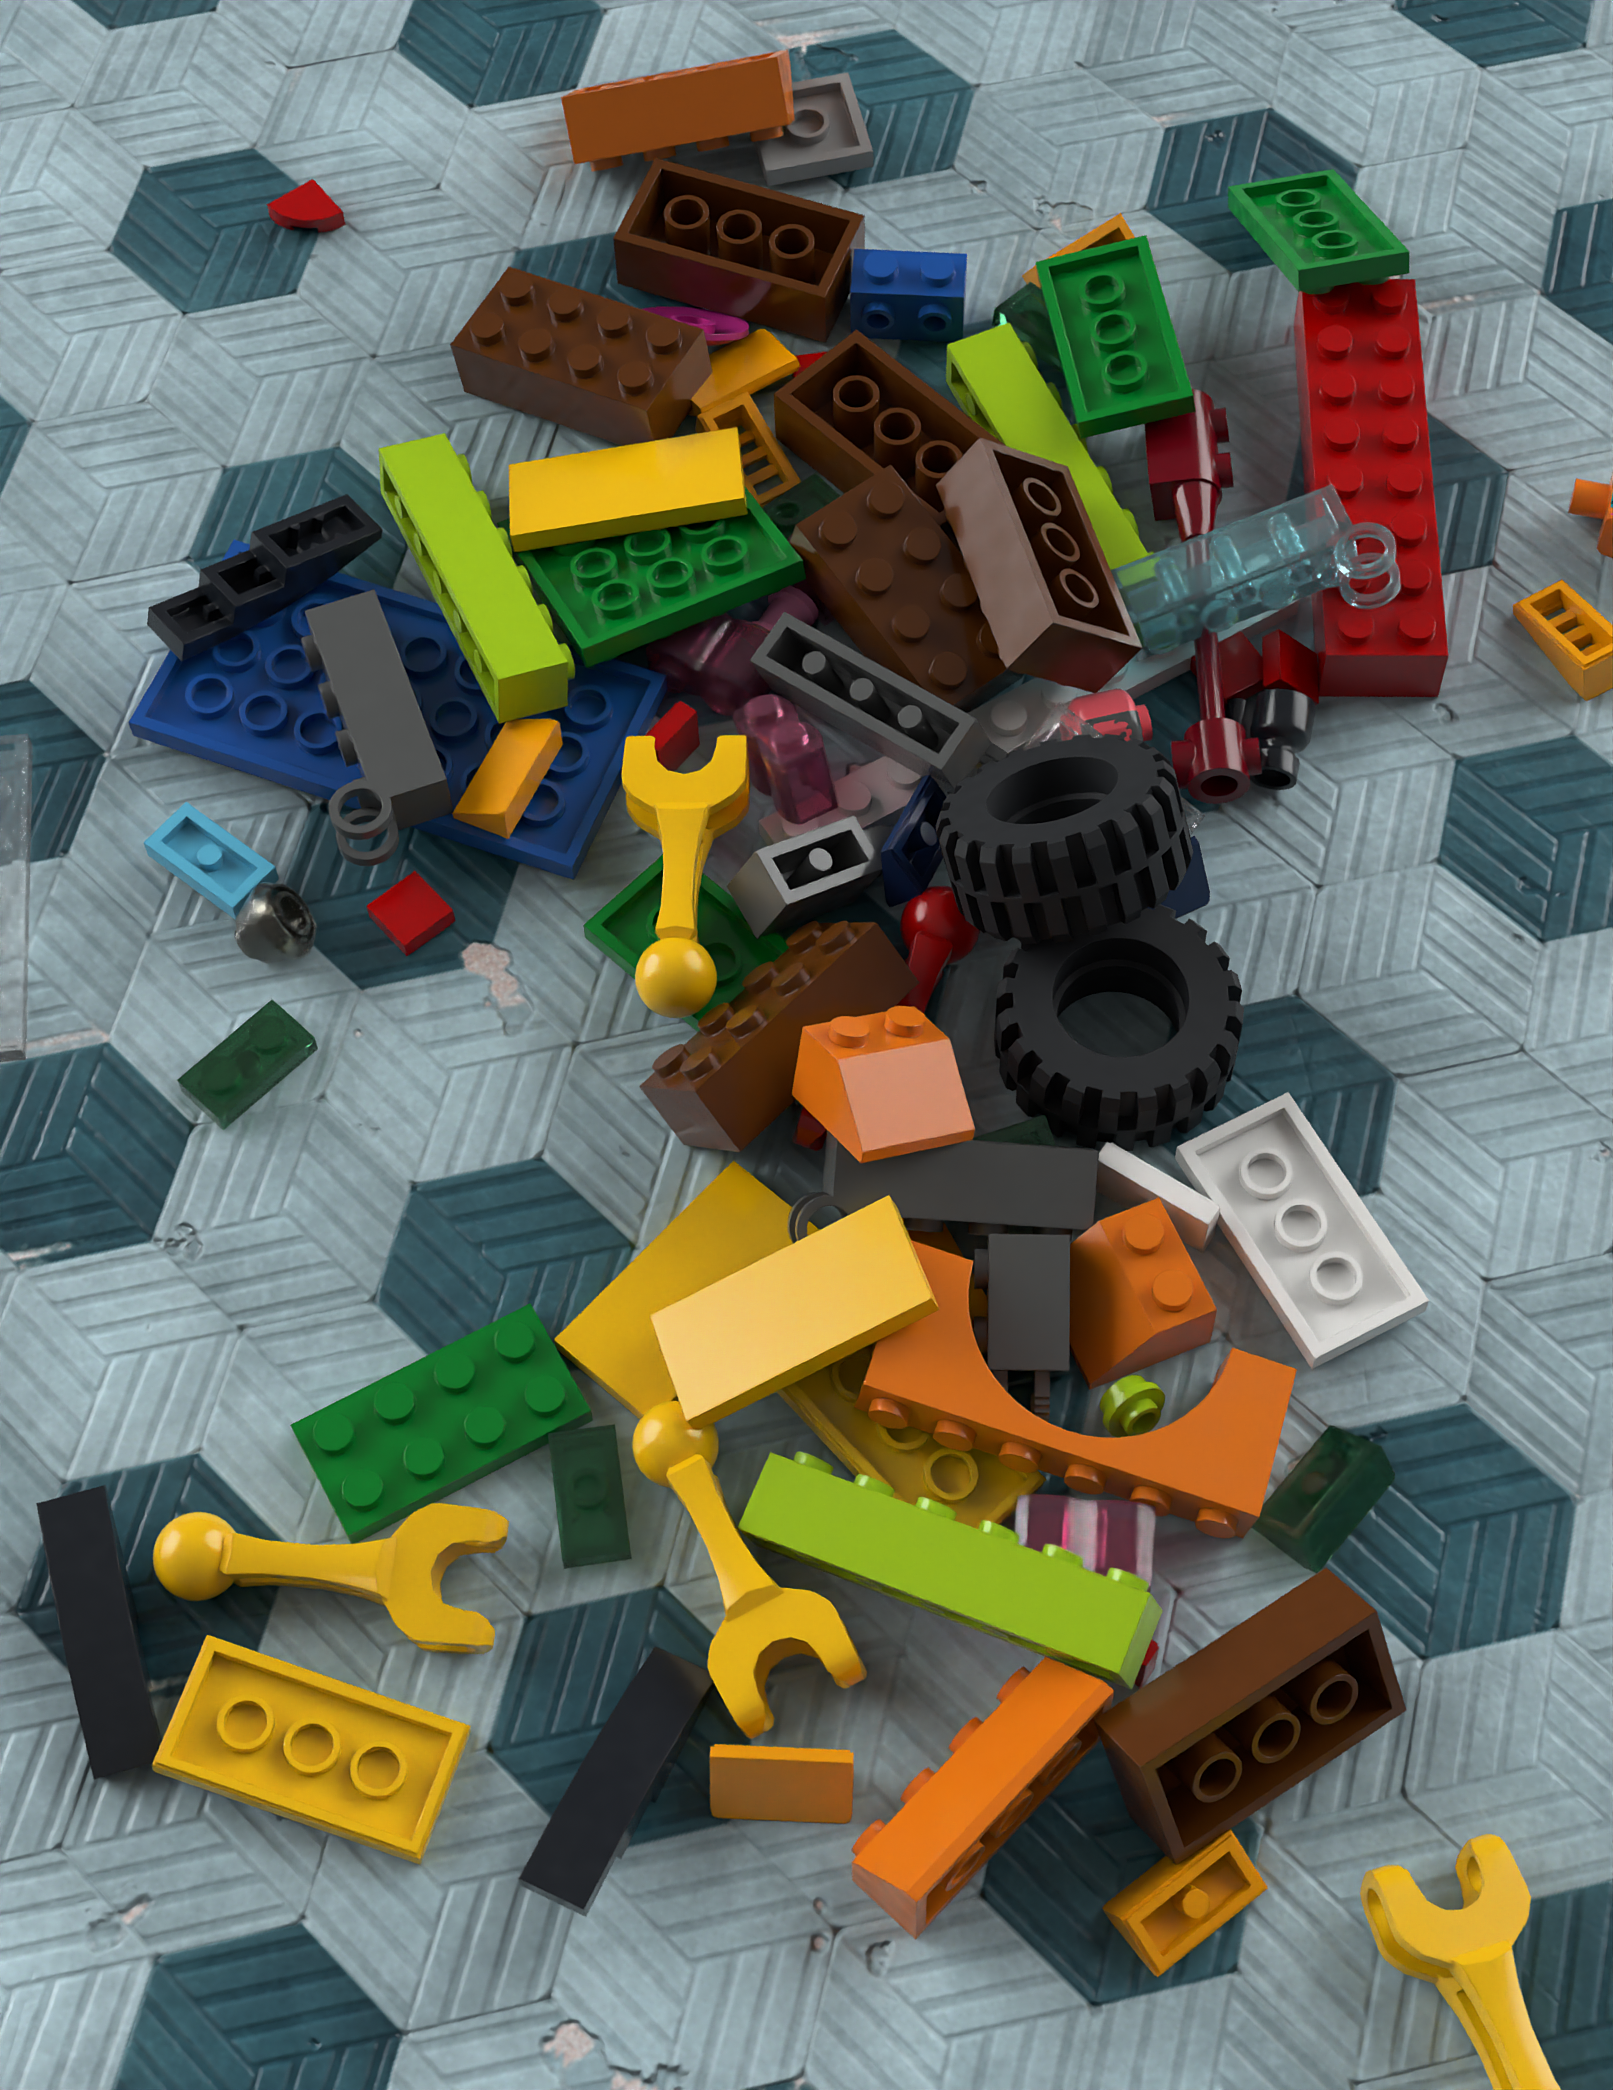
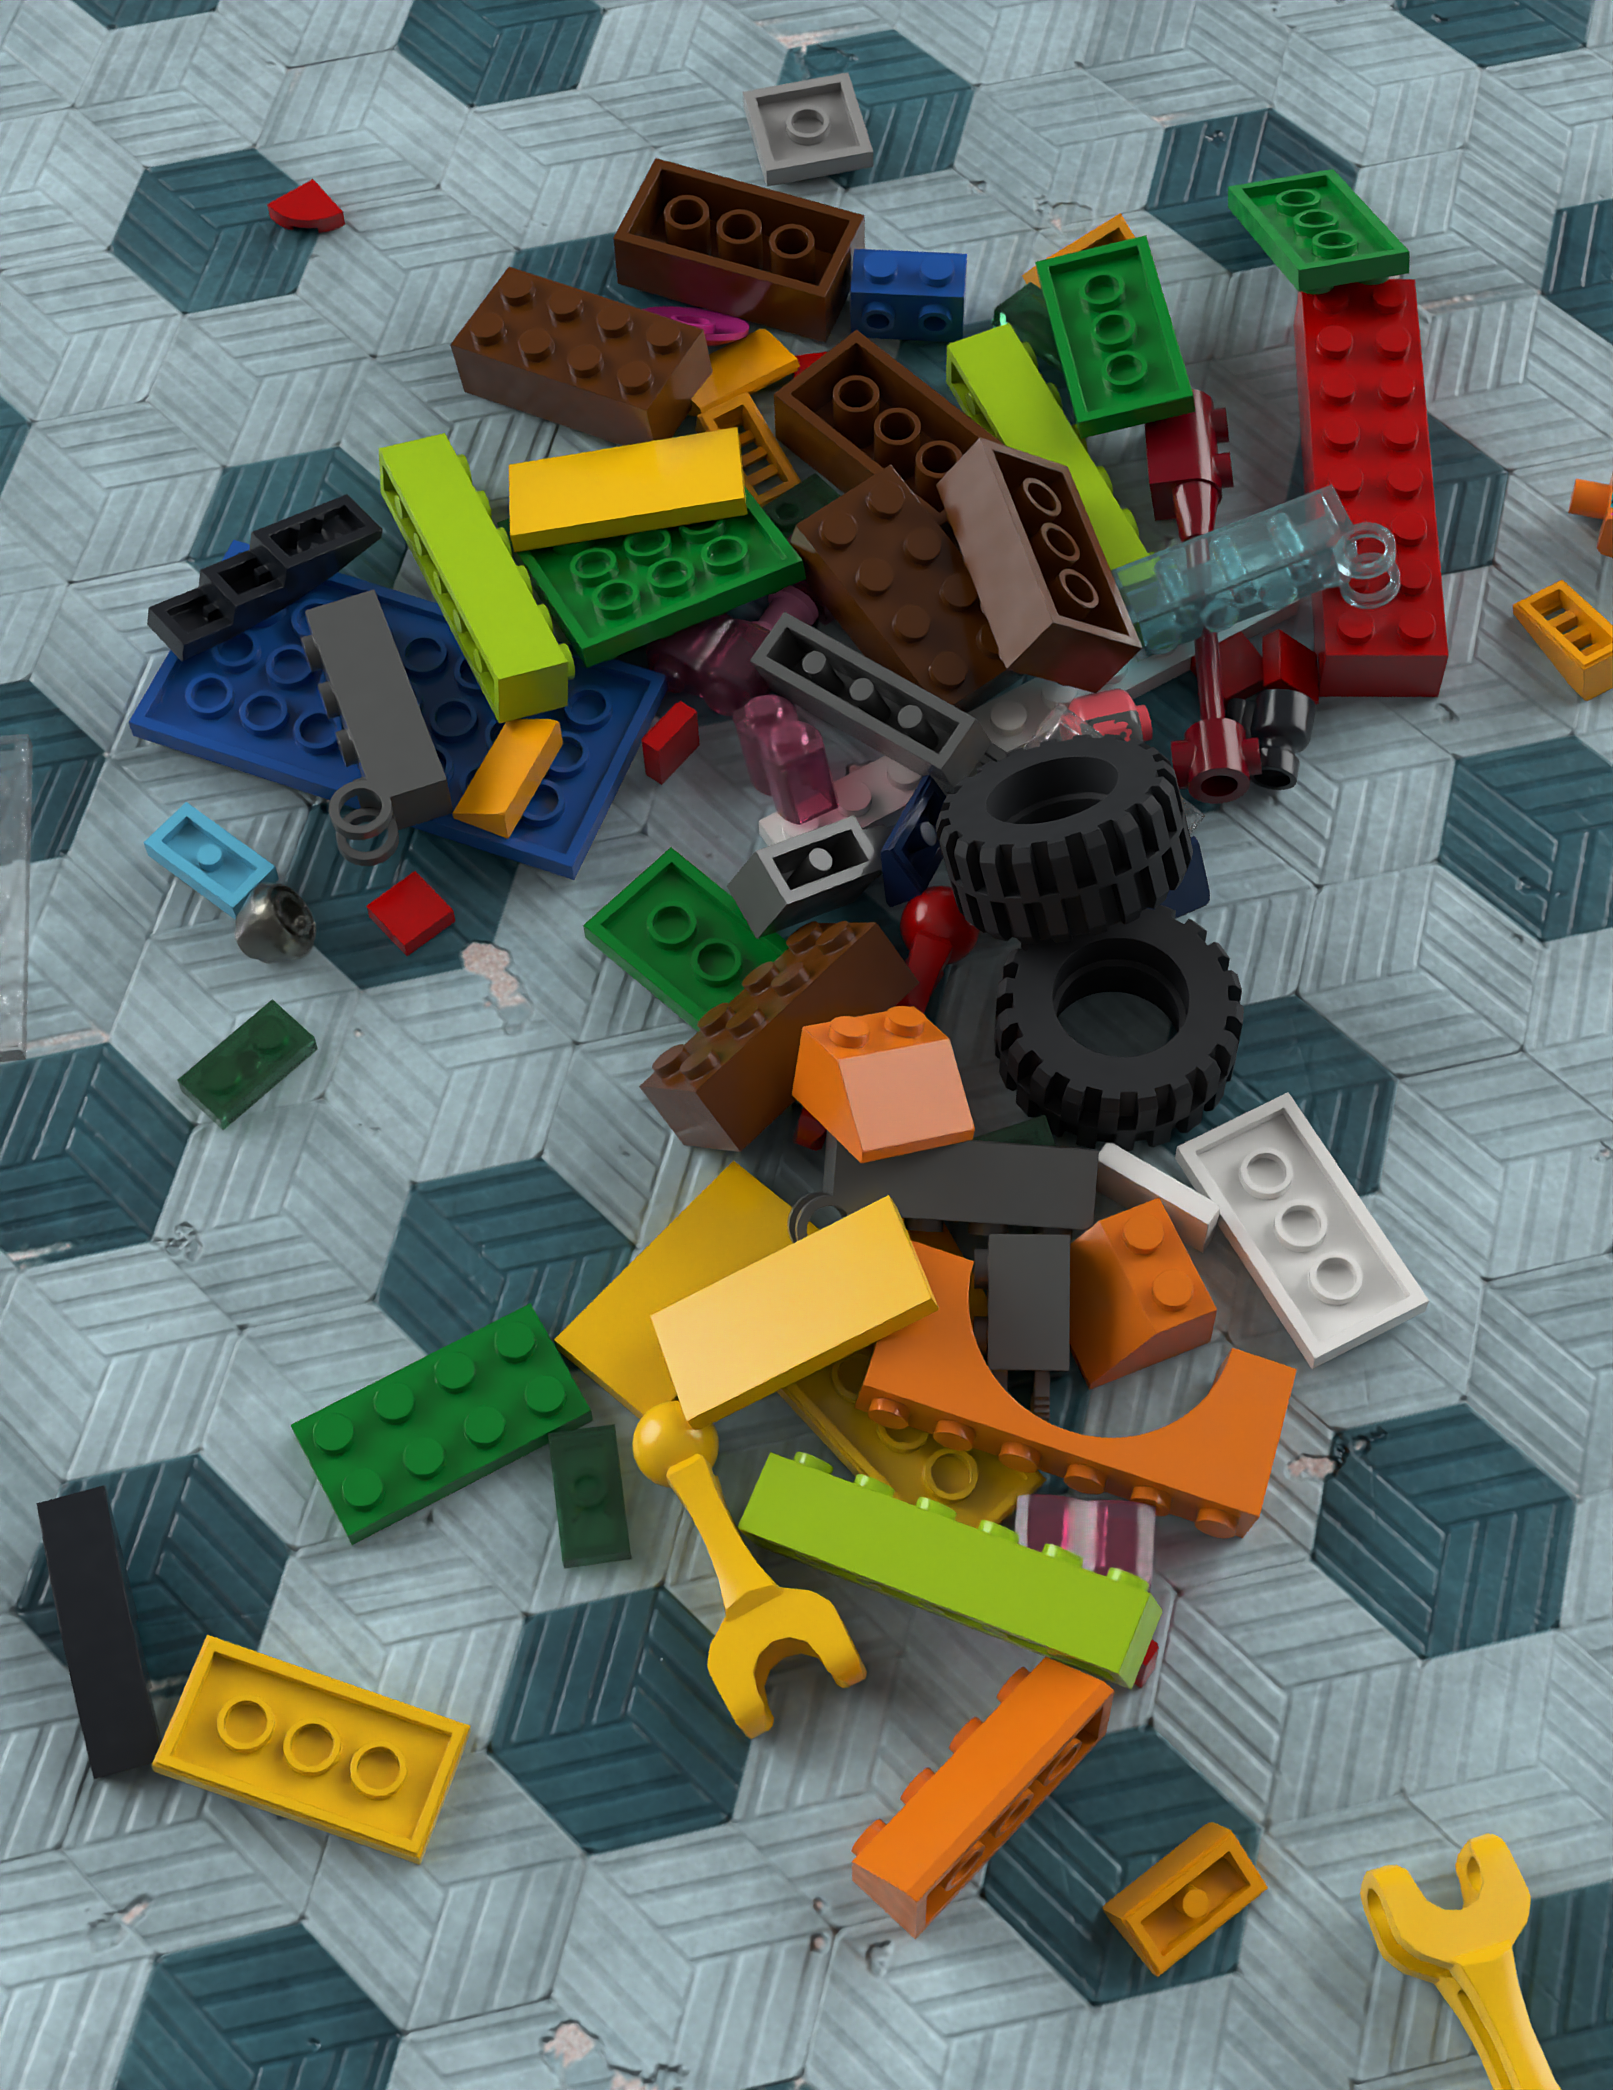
(203, 1556): yellow piece -> none
(618, 1781): black slope -> none
(680, 108): orange slope -> none
(686, 815): yellow piece -> none
(781, 1783): light orange slope -> none
(1131, 1406): lime plate -> none
(1251, 1714): reddish brown brick -> none
(1325, 1497): clear green slope -> none

